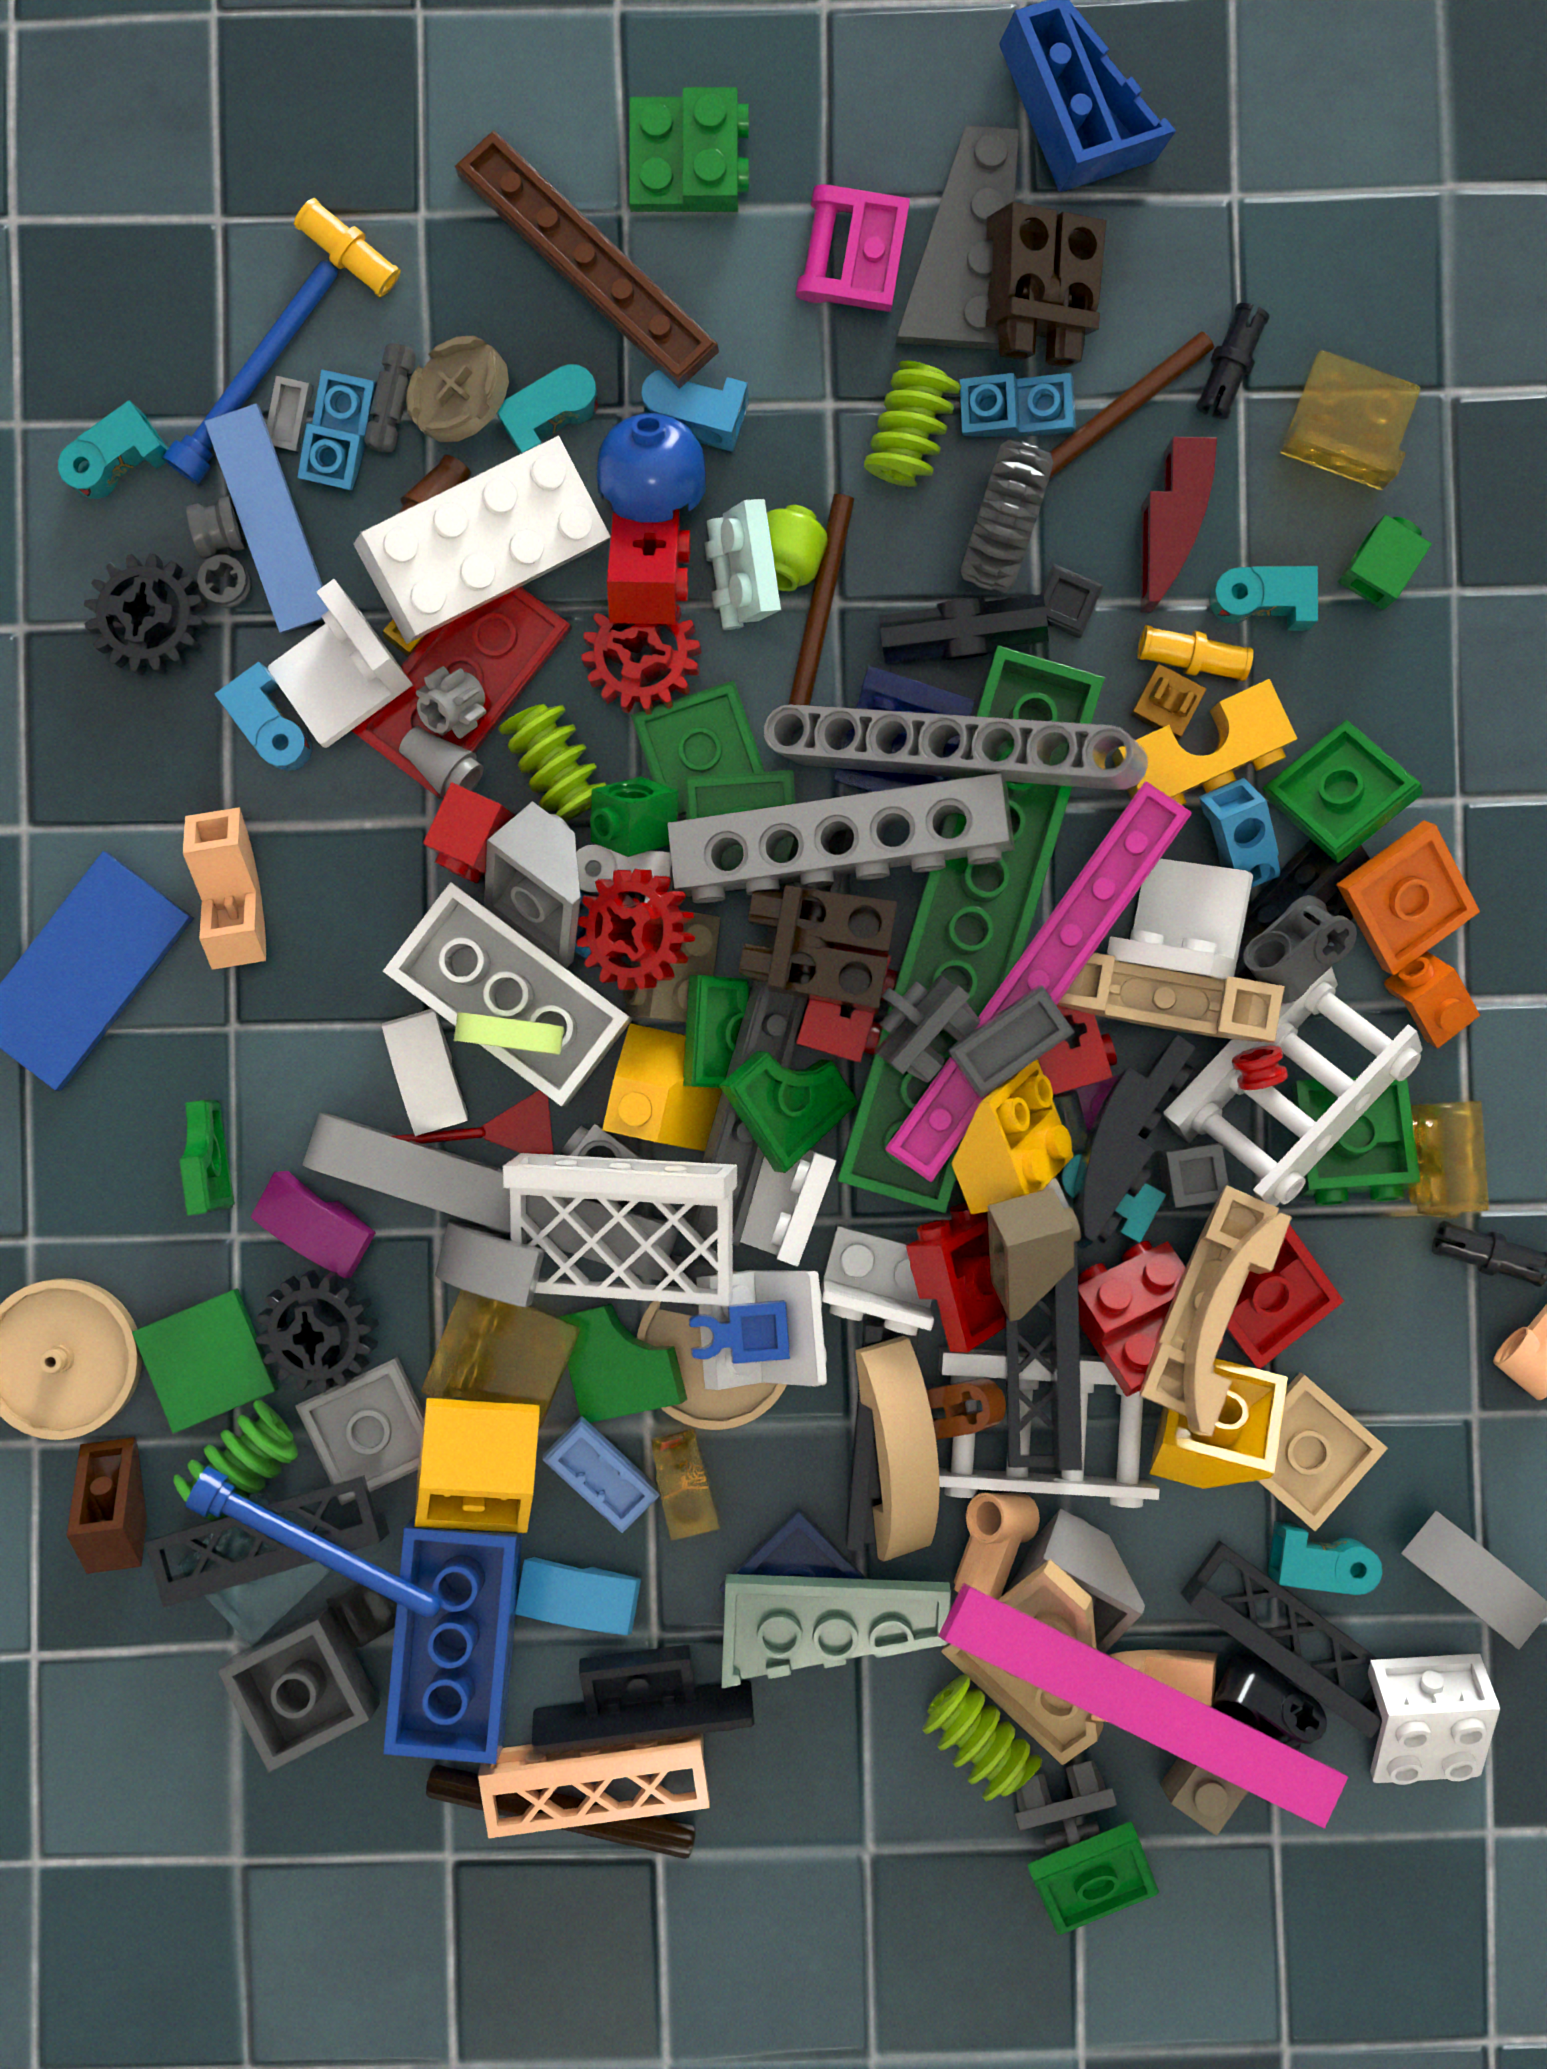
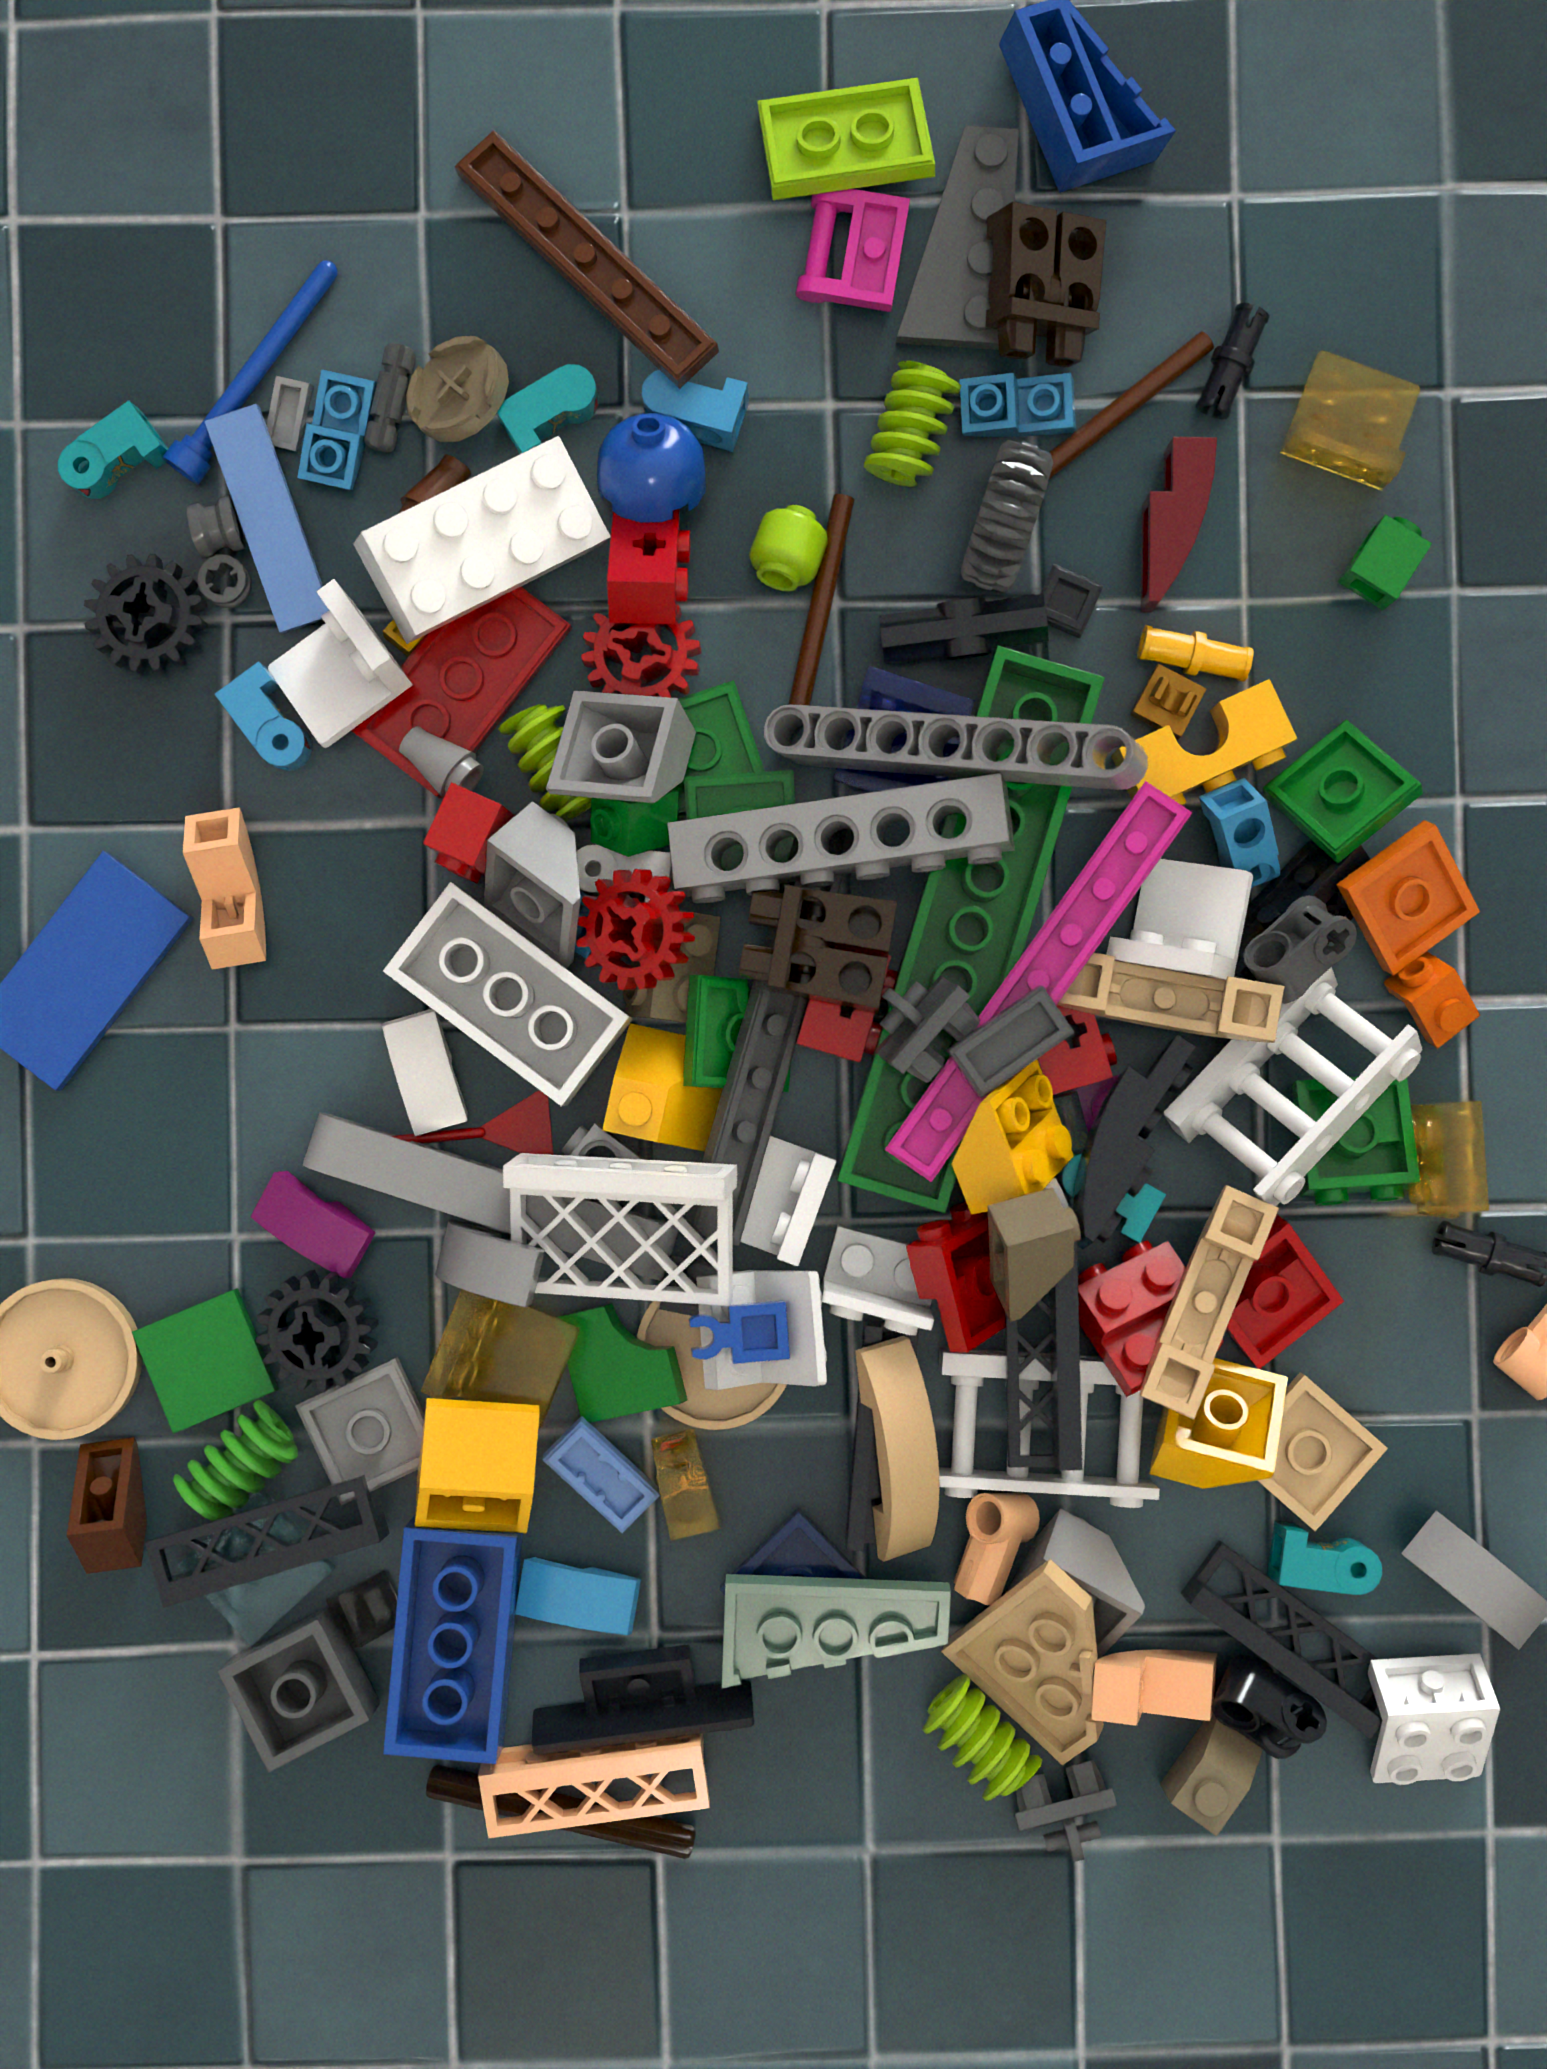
(205, 1160): green tile -> none
(217, 1496): blue piece -> none
(347, 247): yellow pin -> none
(451, 702): light grey gear -> none
(508, 1033): yellowish green beam -> none
(622, 747): none -> light grey slope
(687, 151): green plate -> none
(742, 565): light aqua plate -> none
(787, 1107): green tile -> none
(846, 138): none -> lime tile
(957, 1419): dark orange beam -> none
(1093, 1878): green tile -> none
(1142, 1705): dark pink tile -> none
(1192, 1174): dark grey brick -> none
(1202, 1389): tan slope -> none
(1260, 1067): red bush -> none
(1268, 592): teal leg -> none

